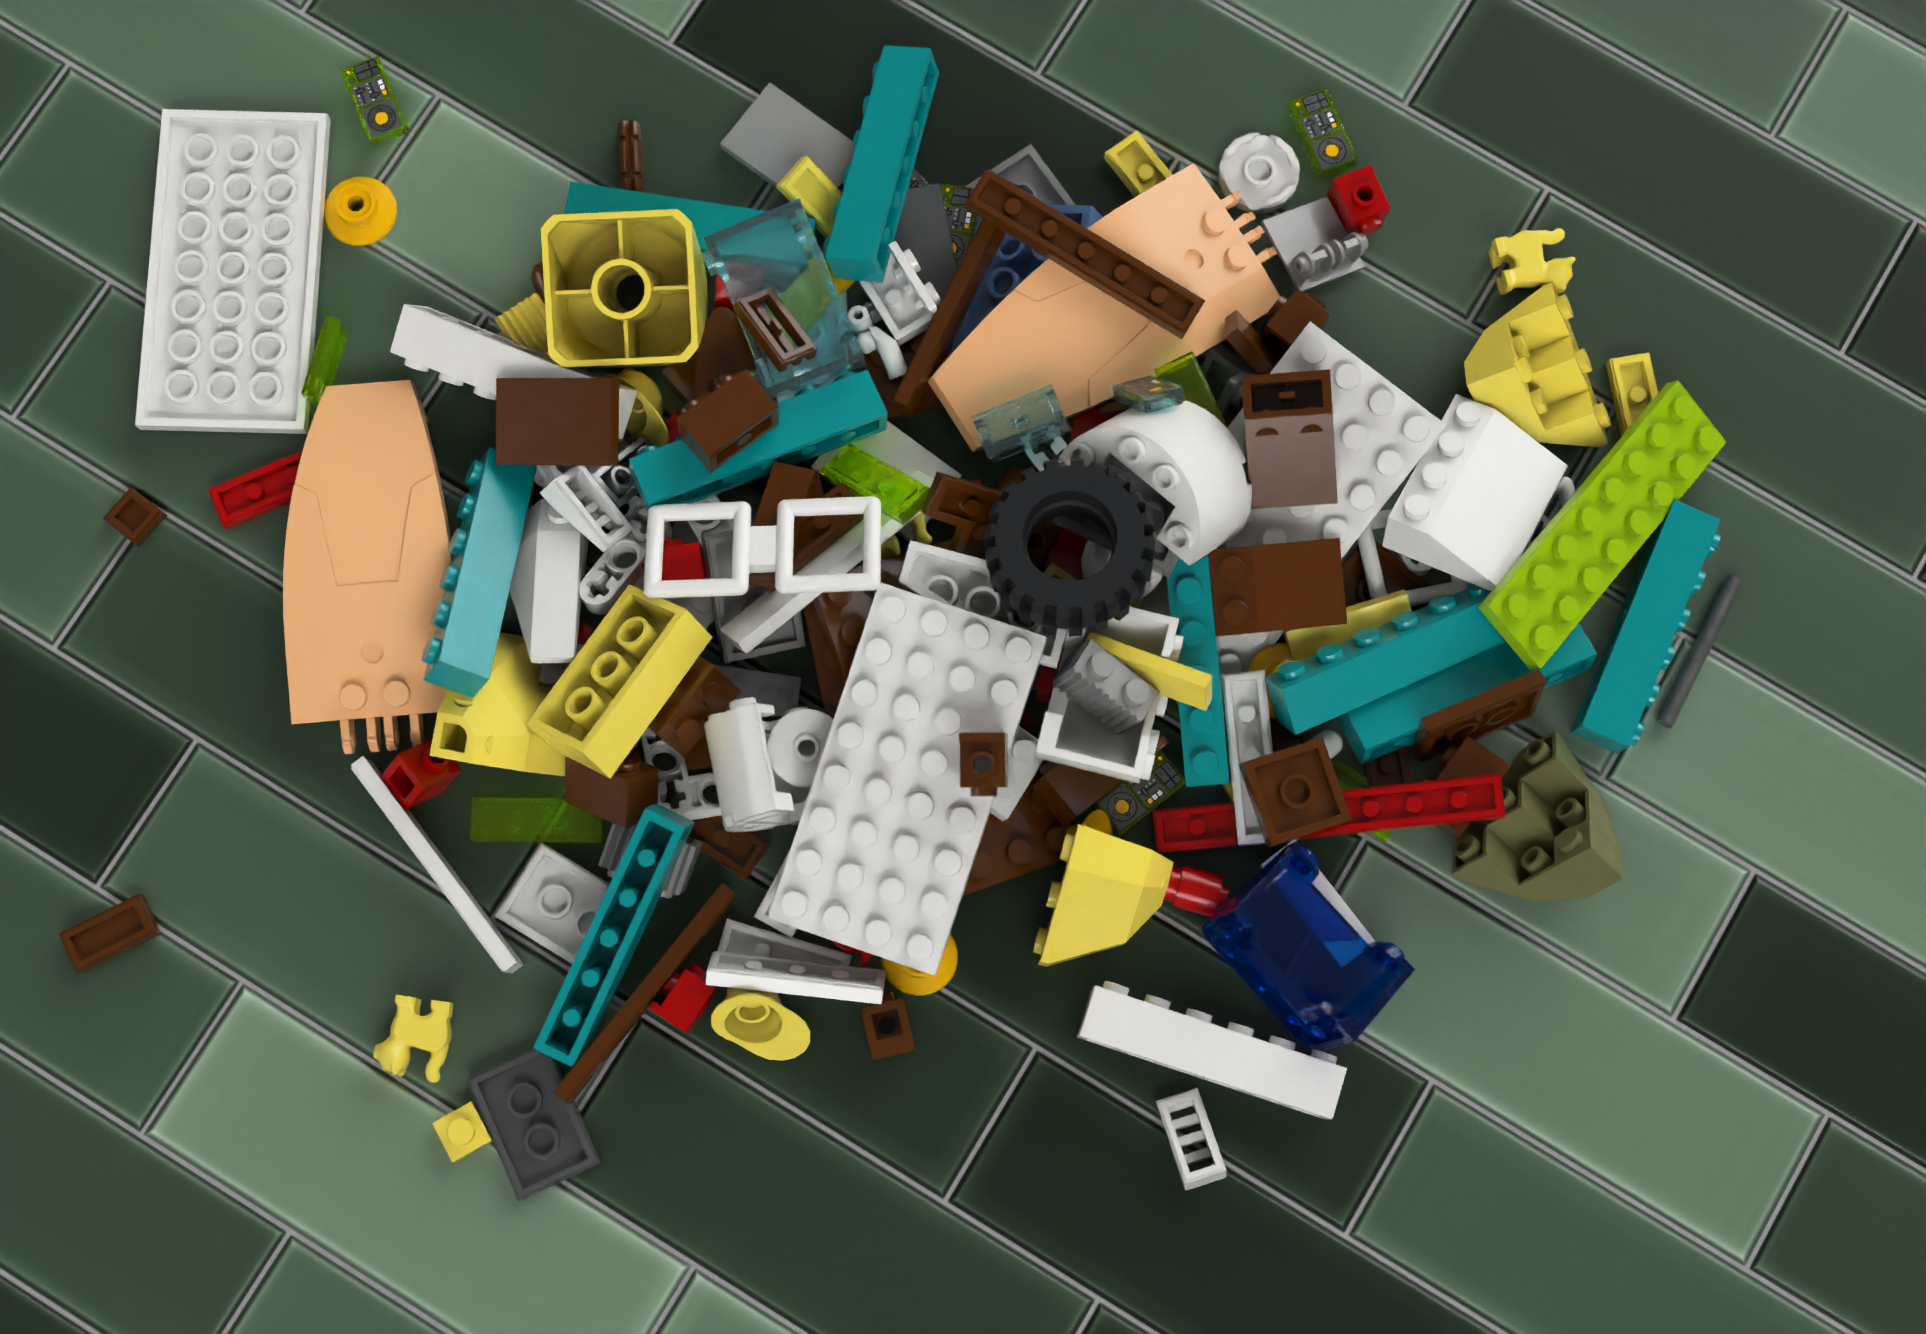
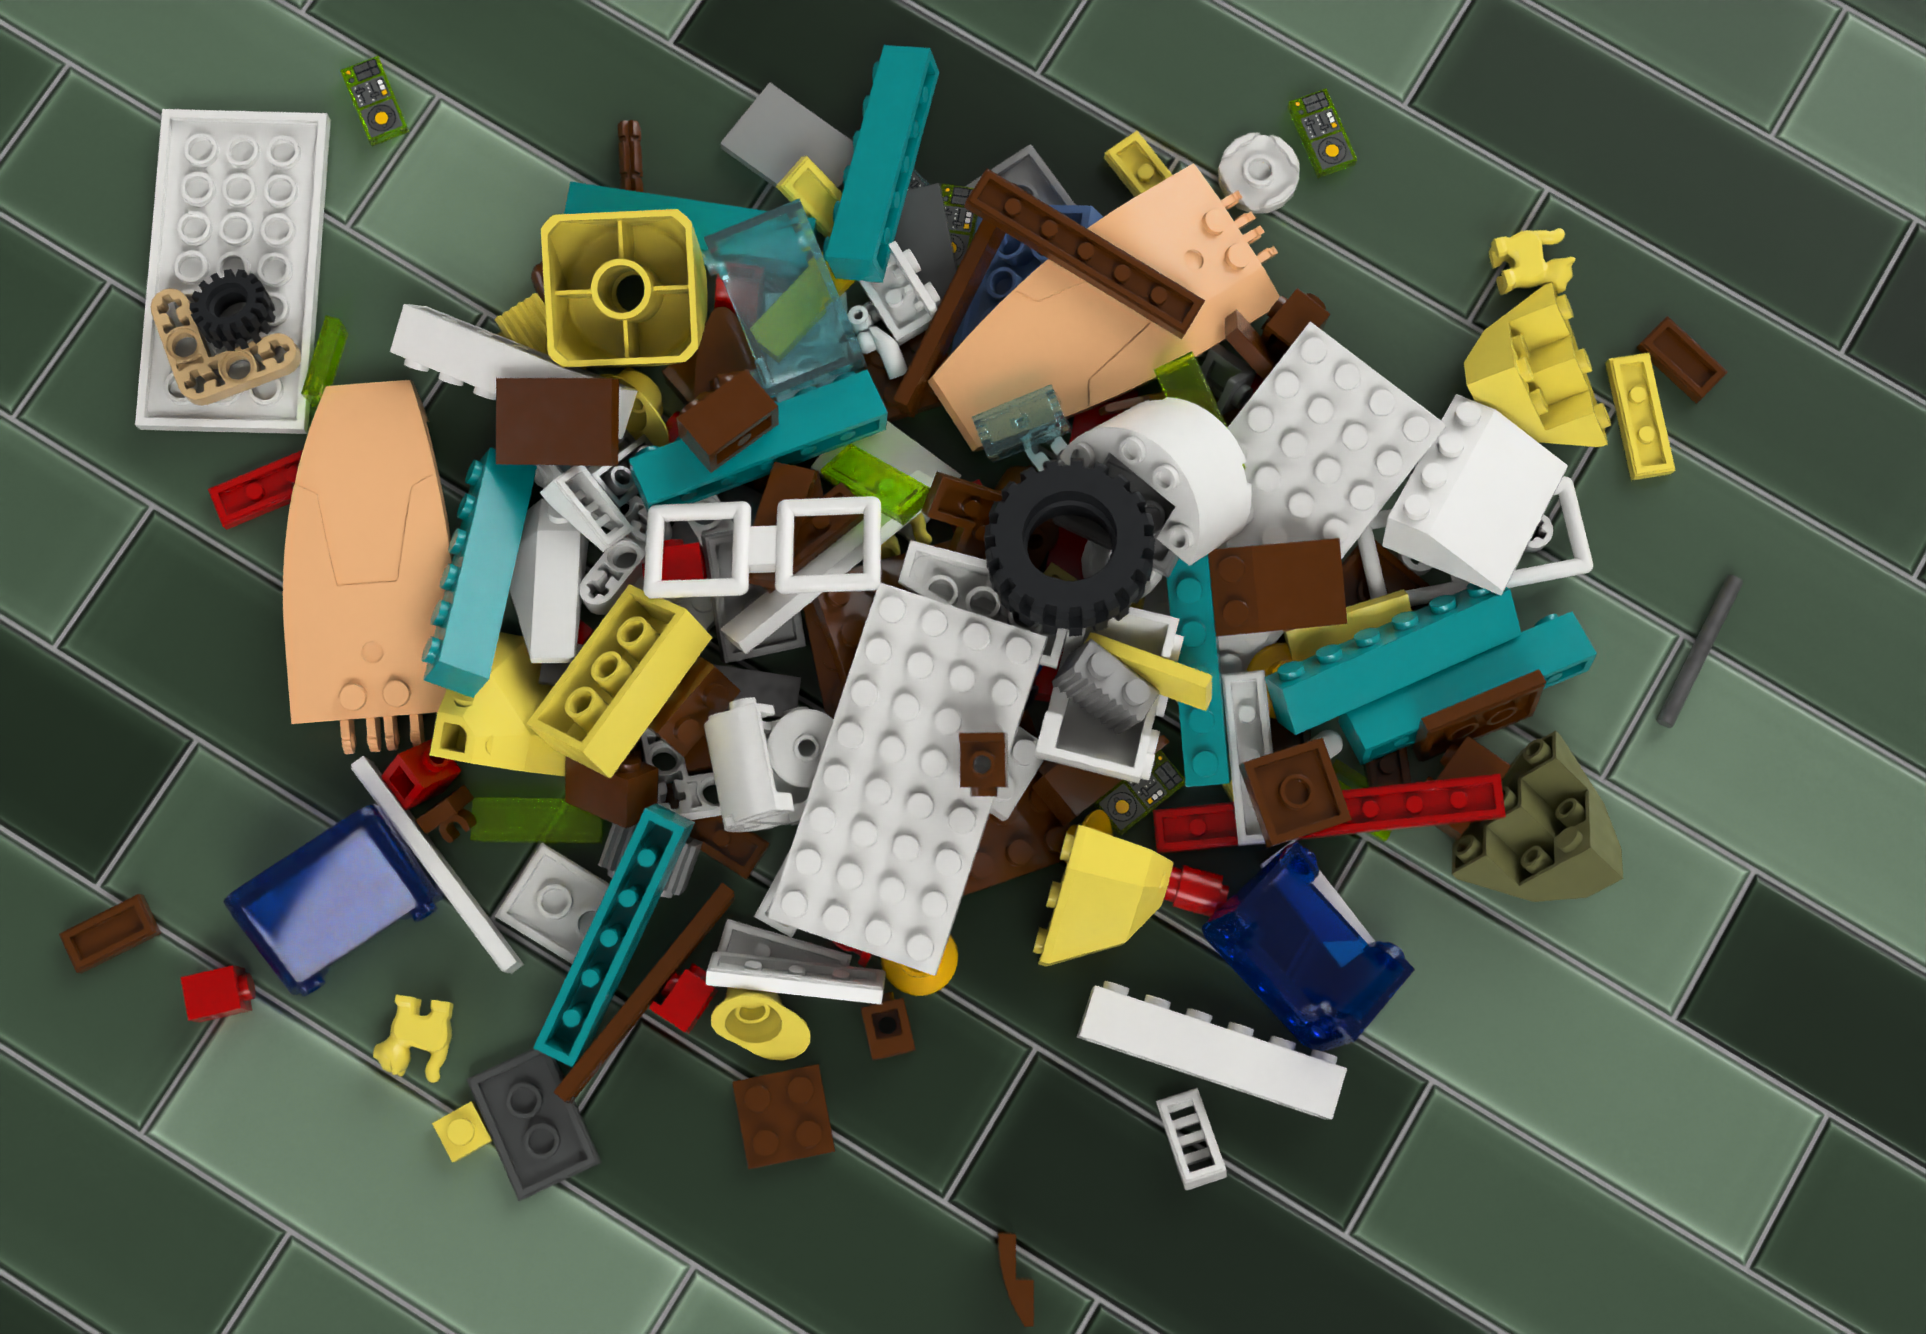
(135, 516): reddish brown tile -> none
(203, 364): none -> tan beam
(218, 993): none -> red brick
(240, 326): none -> black tyre
(332, 898): none -> clear blue windscreen
(367, 224): yellow piece -> none
(447, 812): none -> reddish brown tile
(769, 332): reddish brown tile -> none
(783, 1116): none -> reddish brown plate
(1018, 1289): none -> reddish brown slope
(1148, 394): clear light blue tile -> none
(1290, 439): reddish brown slope -> none
(1315, 244): light grey hinge -> none
(1359, 201): red brick -> none
(1602, 526): lime plate -> none
(1646, 628): teal brick -> none
(1682, 360): none -> reddish brown tile

